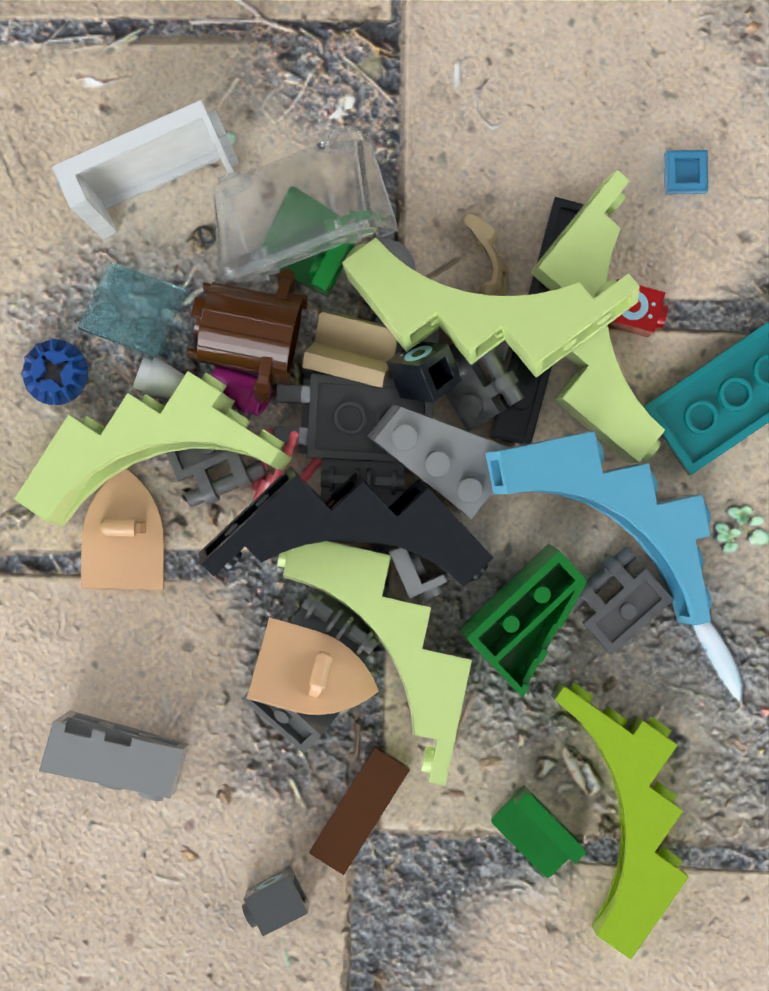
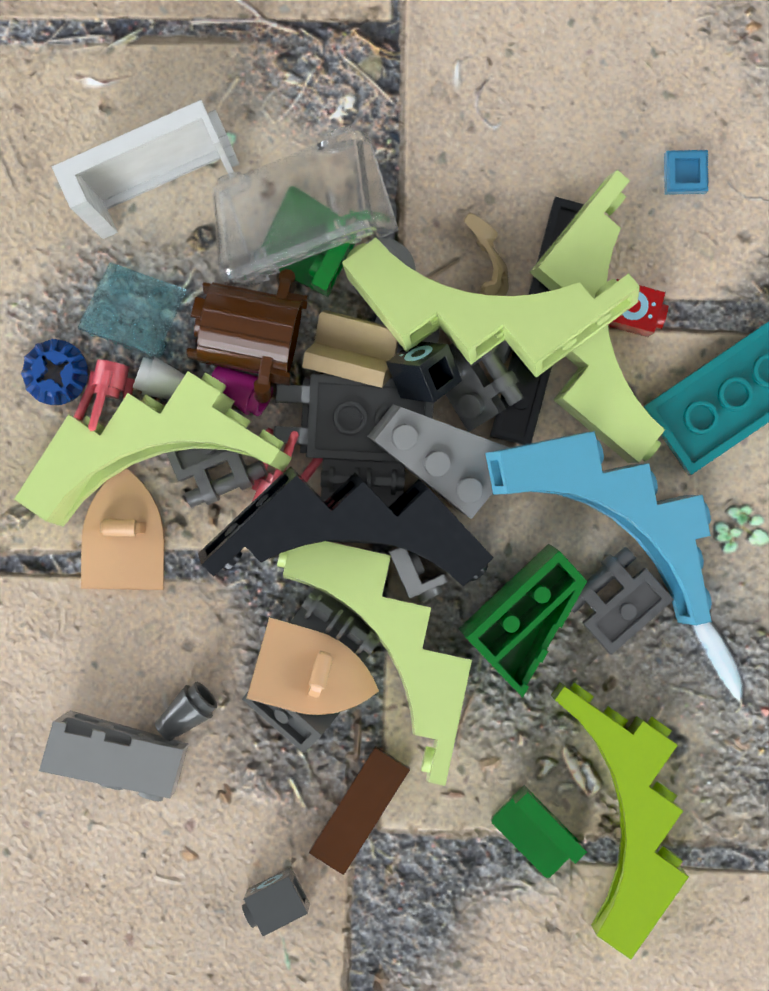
(106, 381): none -> coral plant
(187, 710): none -> dark grey cone

